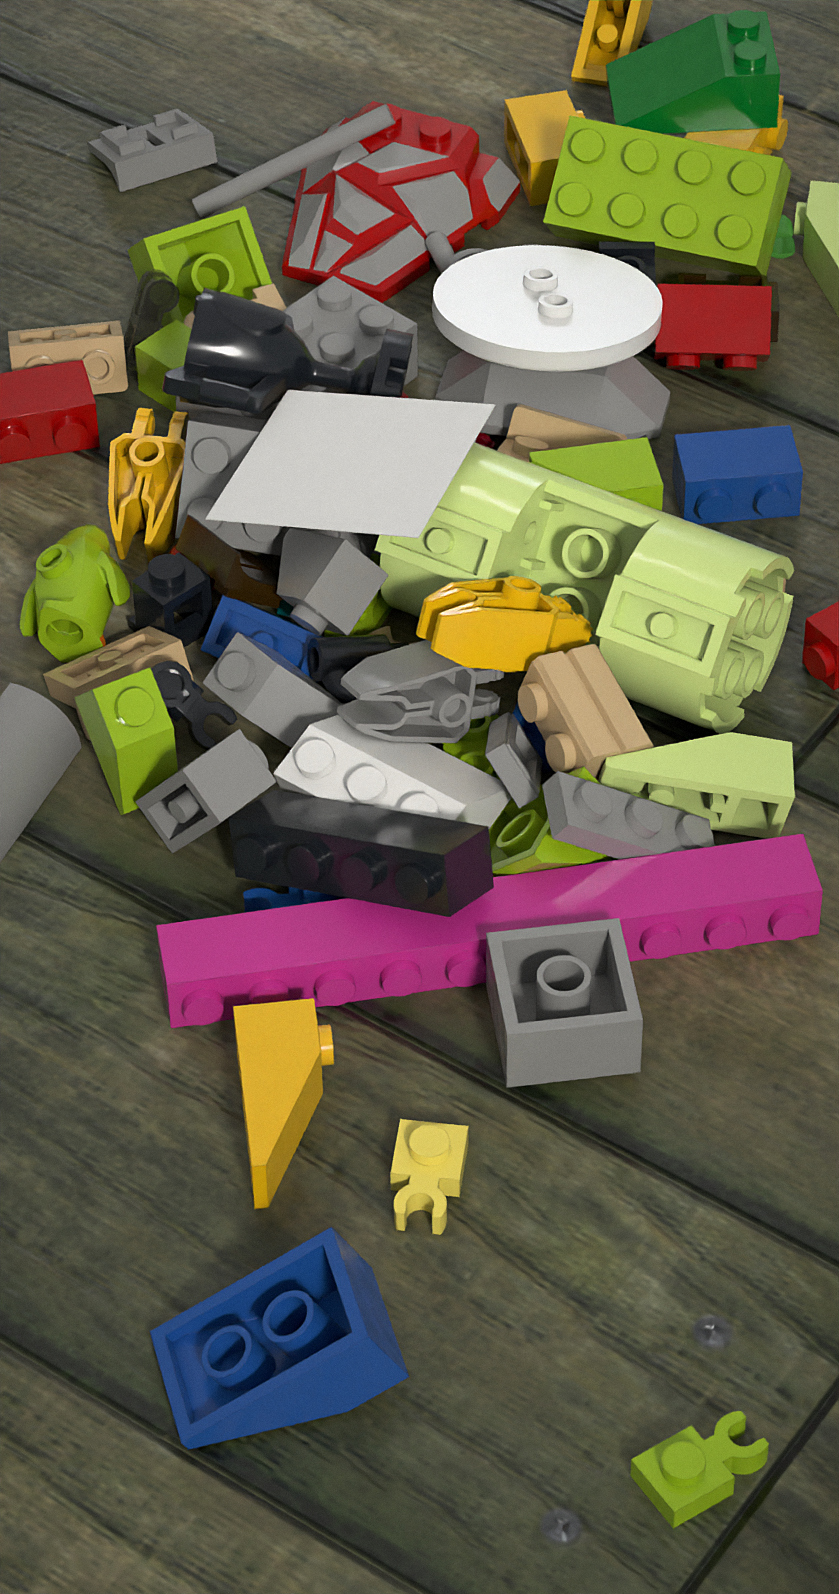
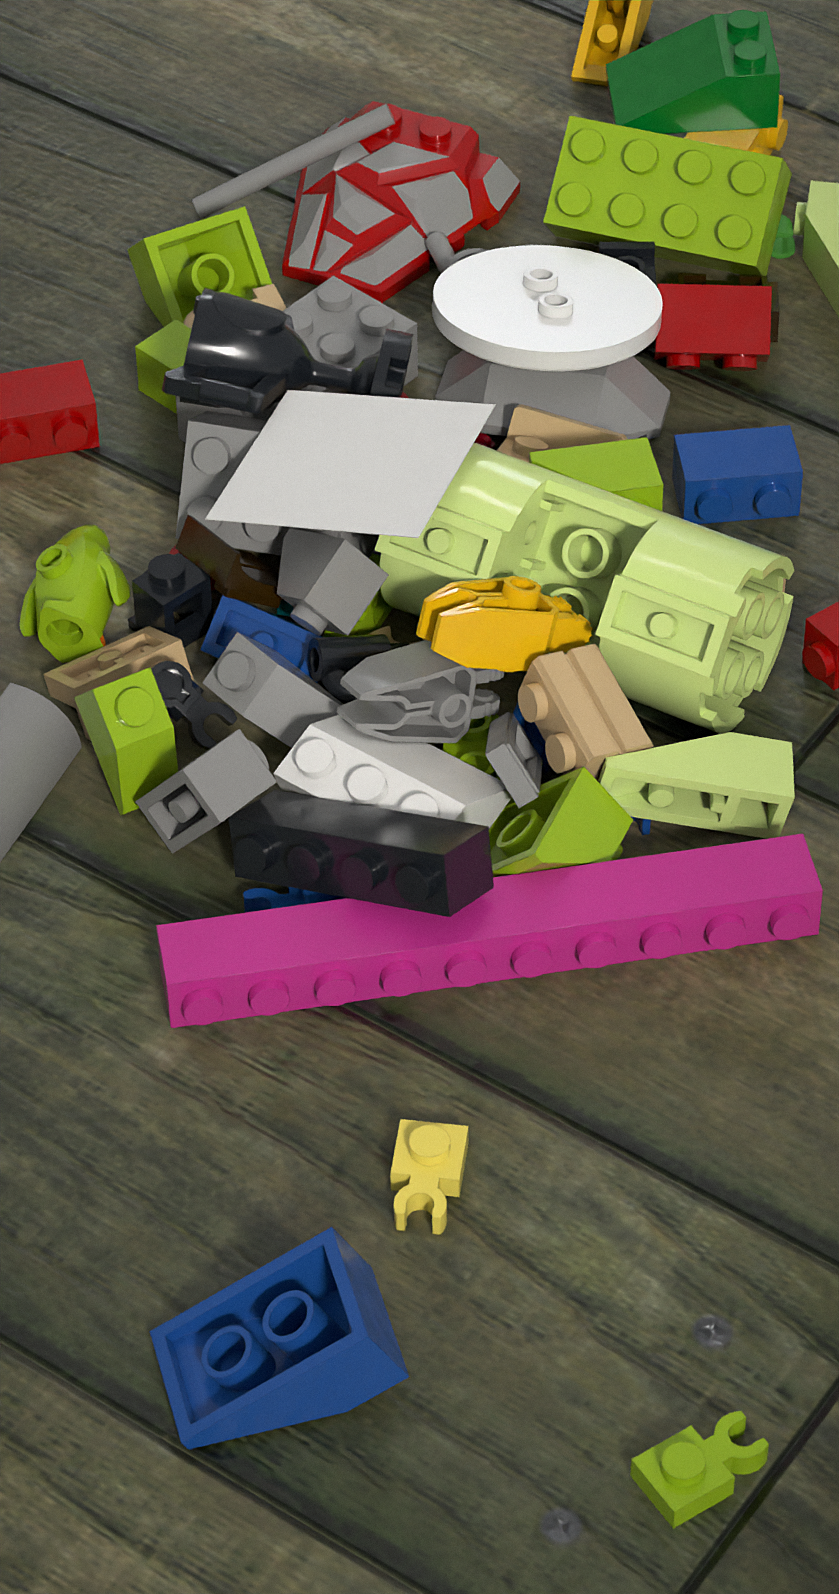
(96, 343): tan bracket -> none
(134, 161): light grey piece -> none
(146, 483): yellow hinge -> none
(153, 298): clear smoke plate -> none
(280, 1083): yellow slope -> none
(535, 138): yellow brick -> none
(563, 1002): light grey brick -> none
(617, 821): light grey plate -> none

